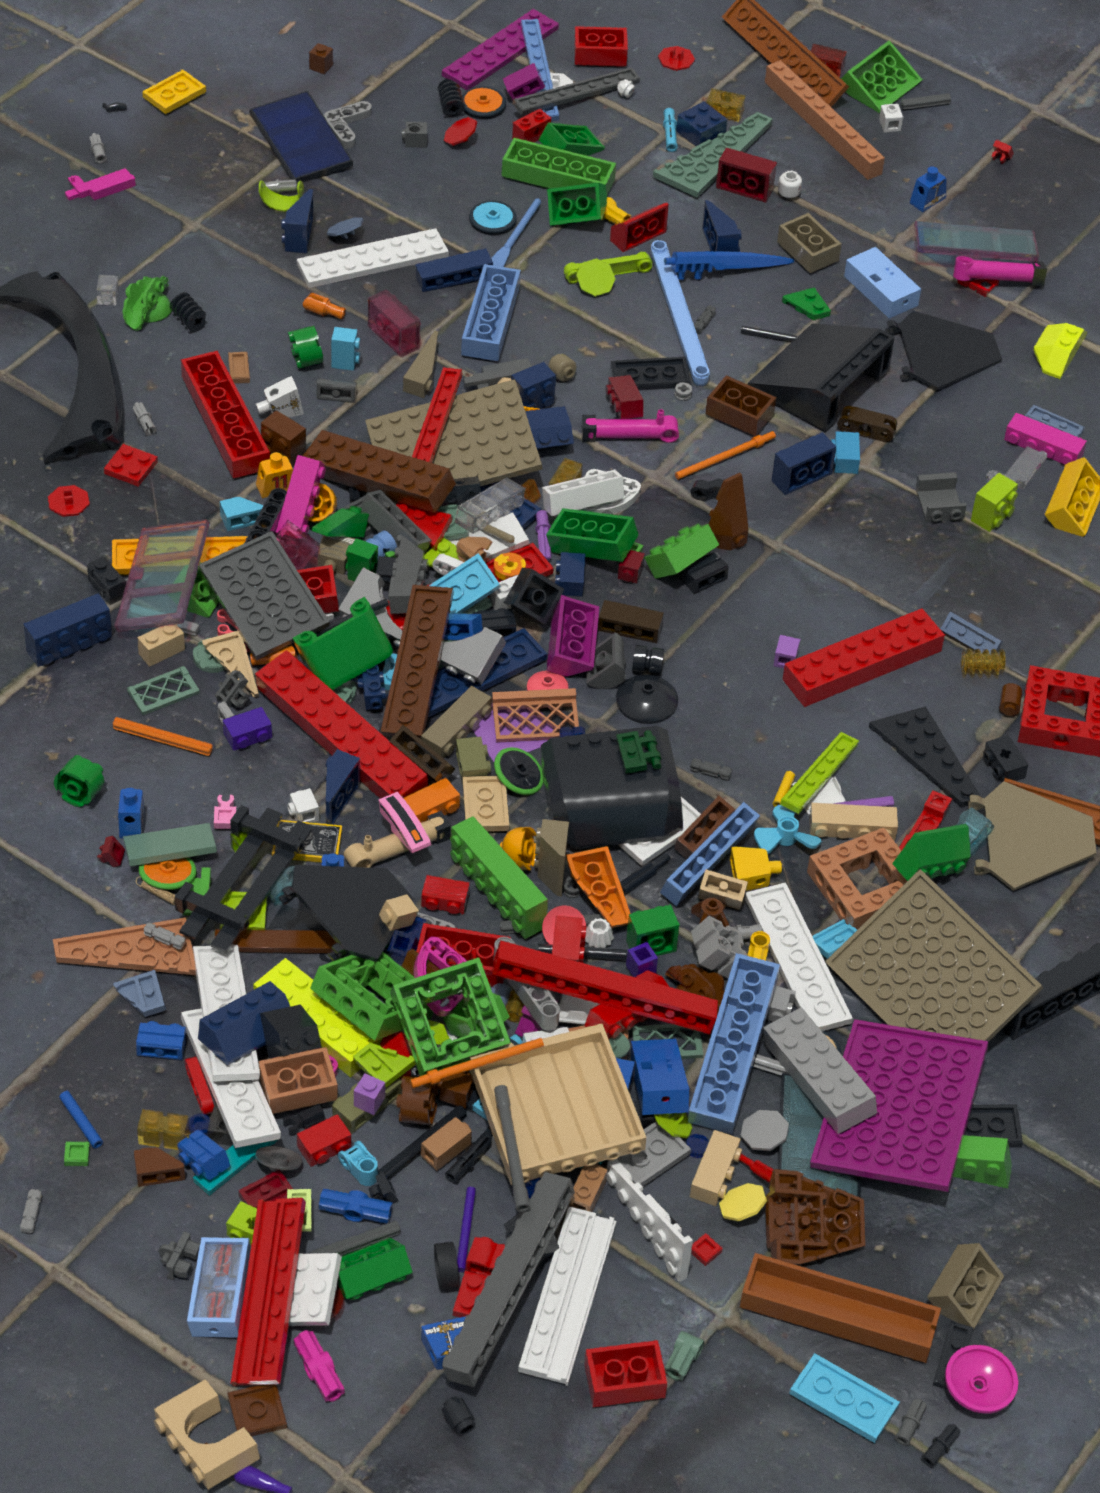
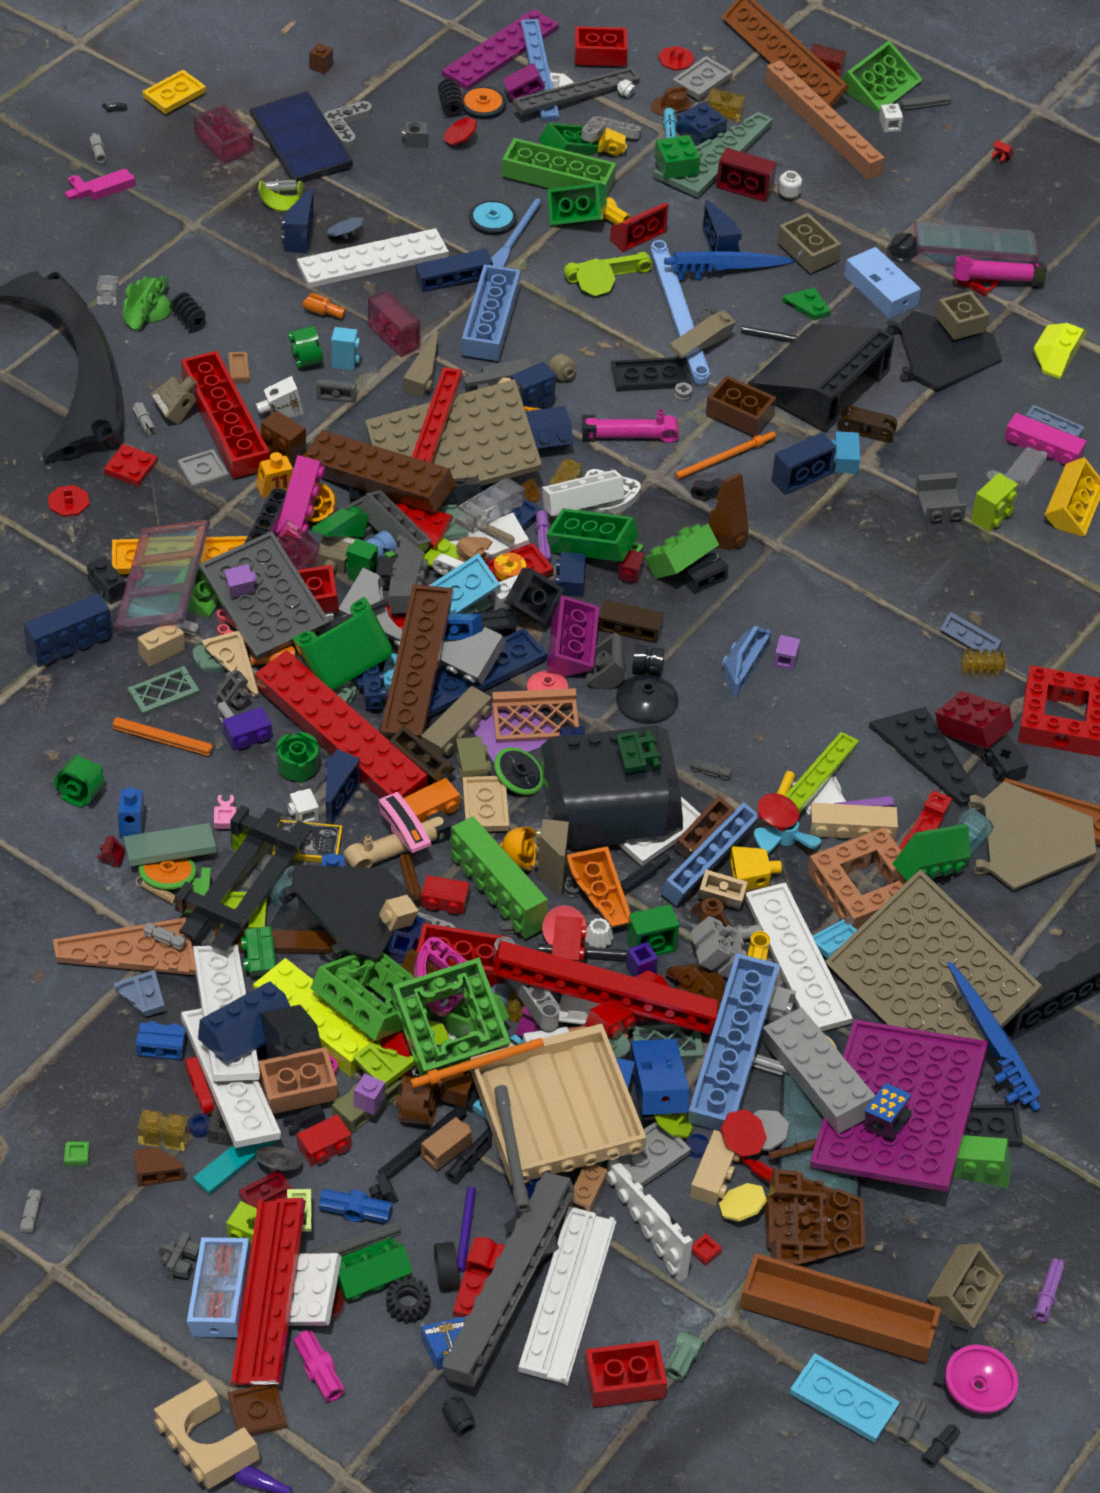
(81, 1119): blue piece -> none
(175, 398): none -> dark tan torso
(203, 469): none -> light grey tile
(203, 1155): blue brick -> none
(223, 132): none -> clear pink brick
(239, 512): medium azure slope -> none
(240, 580): none -> medium lavender brick
(259, 950): none -> green brick
(297, 756): none -> green brick
(358, 1162): medium azure piece -> none
(407, 1288): none -> black tyre
(410, 876): none -> reddish brown axle
(530, 126): red brick -> none
(598, 124): none -> light grey beam
(612, 142): none -> yellow brick
(625, 397): dark red brick -> none
(673, 98): none -> reddish brown piece
(677, 157): none -> green brick
(702, 77): none -> light grey plate
(705, 334): none -> dark tan slope
(743, 1133): none -> red piece
(744, 658): none -> medium blue wedge
(778, 811): none -> red dish
(798, 1147): none -> reddish brown piece
(863, 657): red brick -> none
(887, 1112): none -> piece
(902, 247): none -> black piece
(929, 190): blue torso -> none
(962, 315): none -> dark tan brick
(974, 719): none -> dark red brick
(1000, 1045): none -> blue piece
(1010, 699): reddish brown brick -> none
(1046, 1297): none -> medium lavender axle

